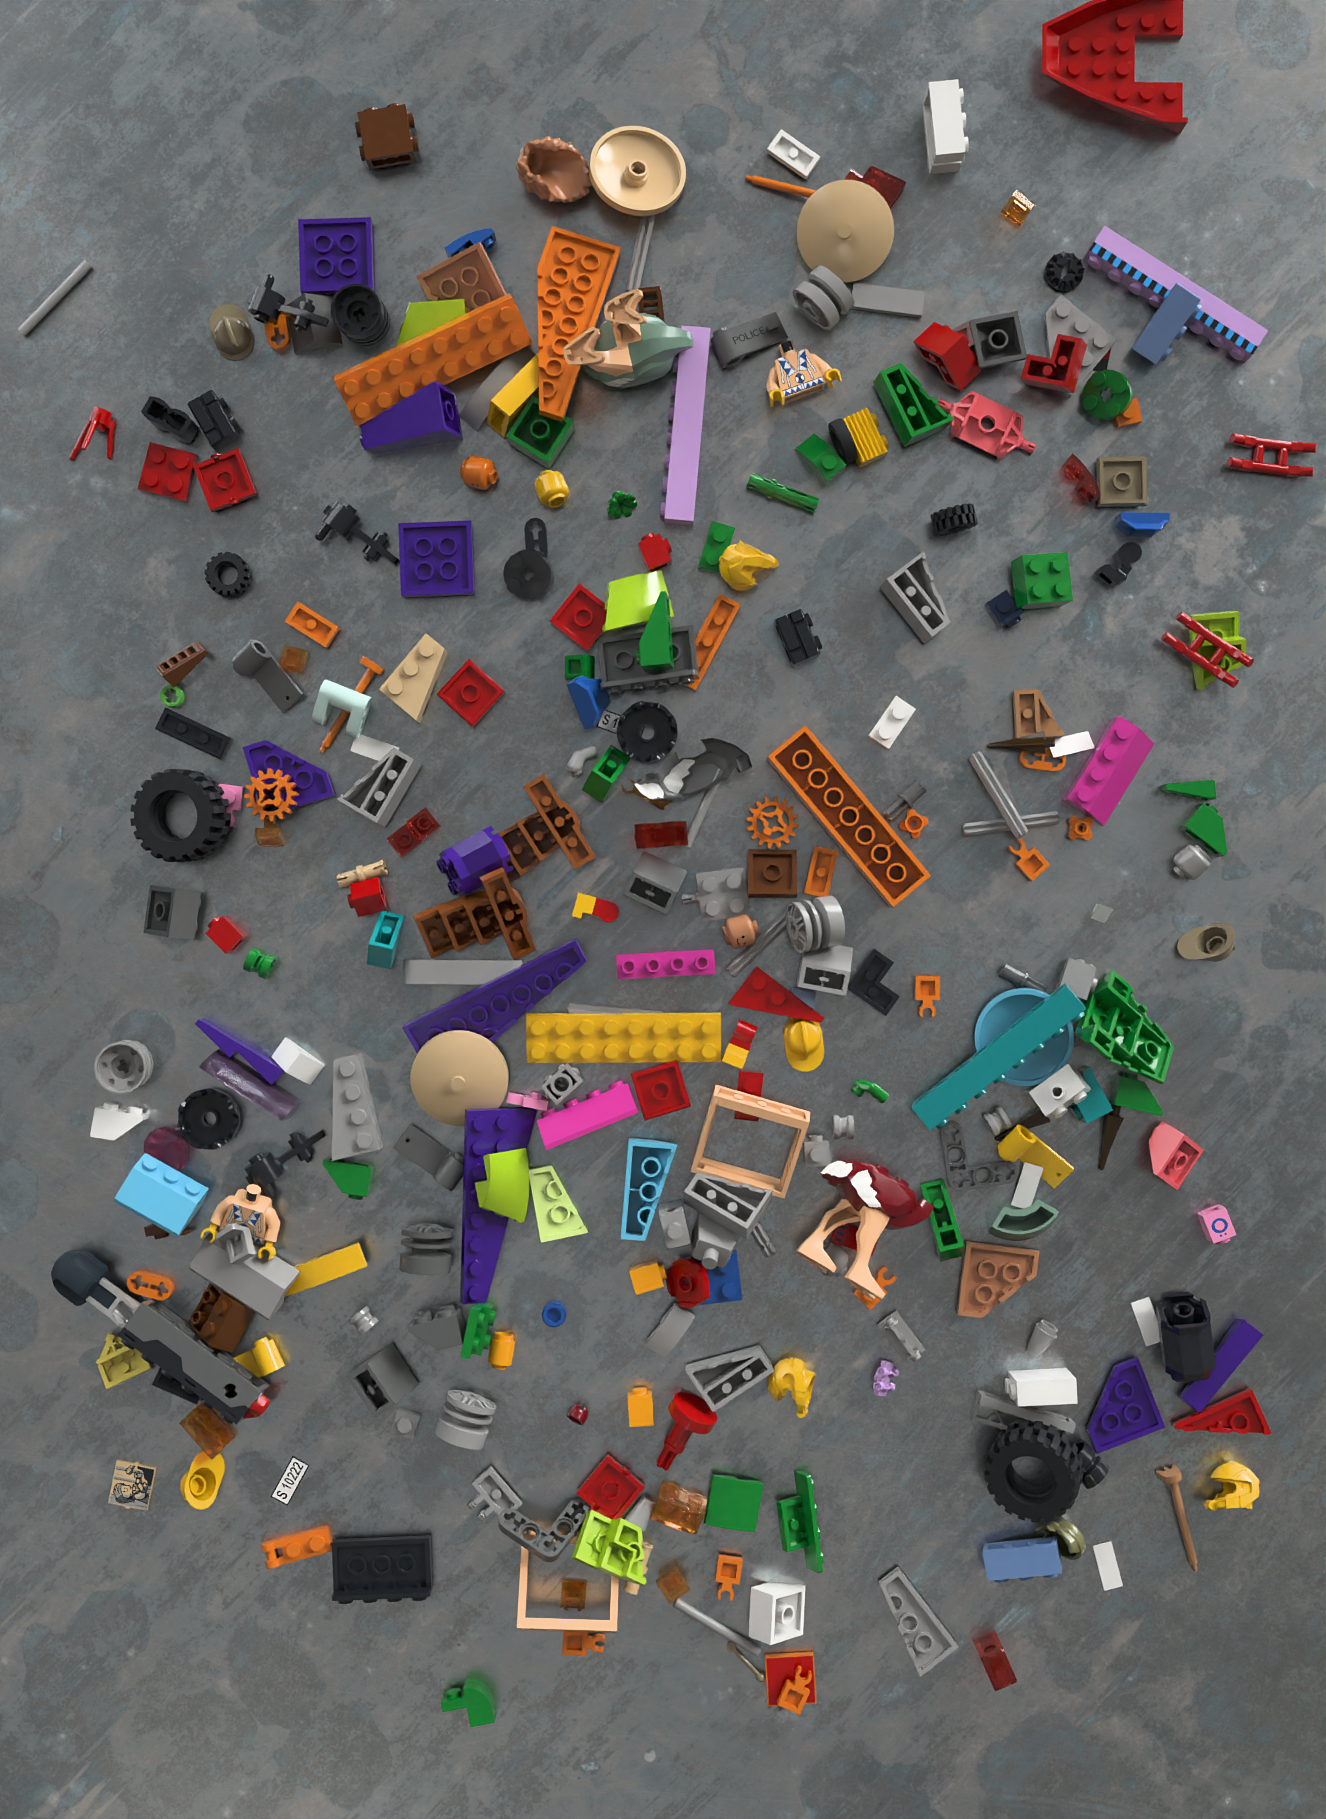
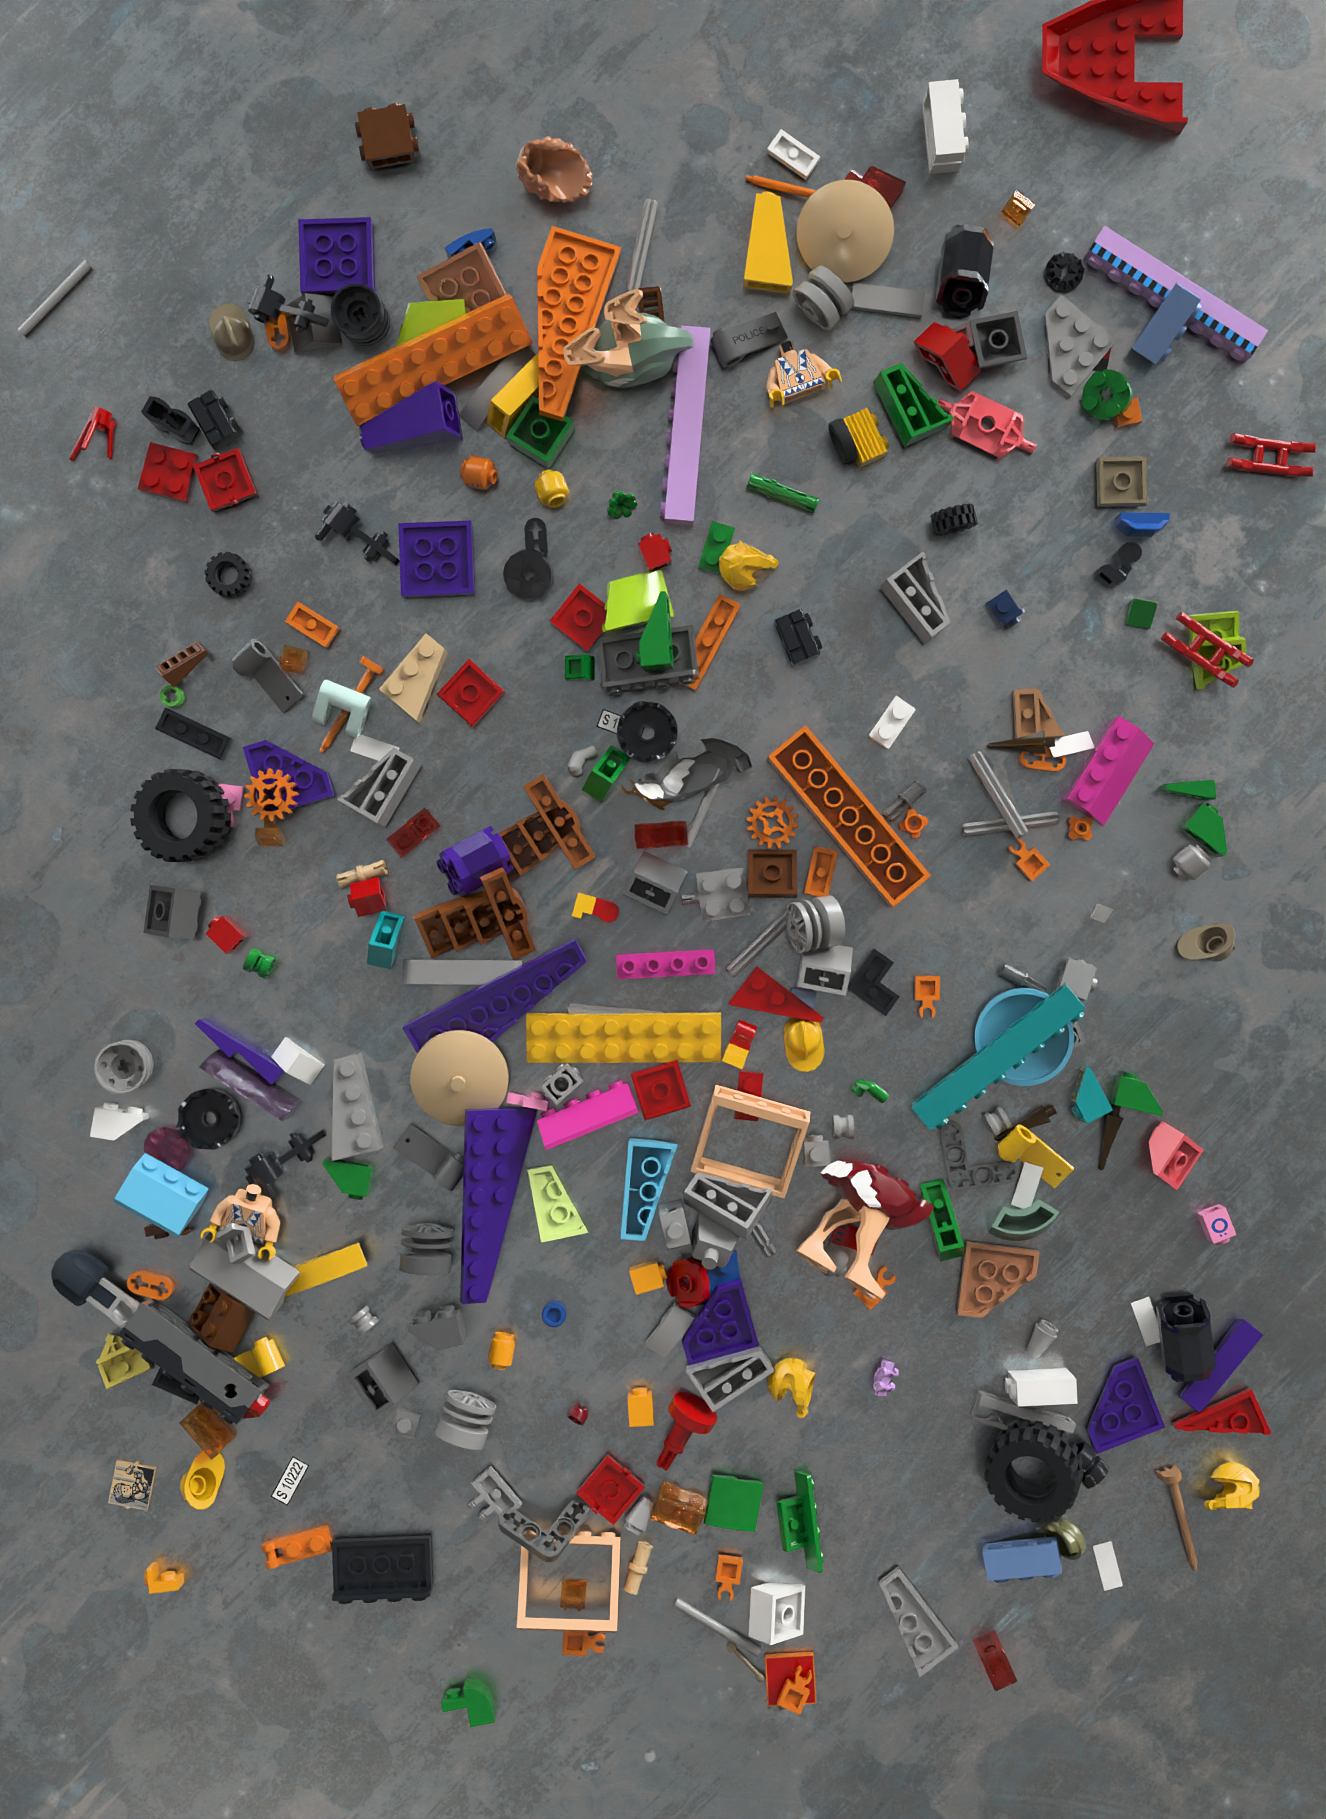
(165, 1582): none -> light orange bracket
(476, 1331): green slope -> none
(506, 1184): lime slope -> none
(588, 699): blue slope -> none
(611, 1547): lime slope -> none
(637, 170): tan dish -> none
(673, 1585): clear orange tile -> none
(721, 1325): none -> dark purple plate
(740, 931): nougat head -> none
(768, 253): none -> yellow slope
(821, 459): green slope -> none
(901, 1337): light grey hinge -> none
(964, 270): none -> black brick
(1041, 580): green brick -> none
(1060, 1091): white brick -> none
(1061, 369): red brick -> none
(1087, 487): clear red slope -> none
(1122, 1030): green wedge -> none
(1141, 613): none -> green slope

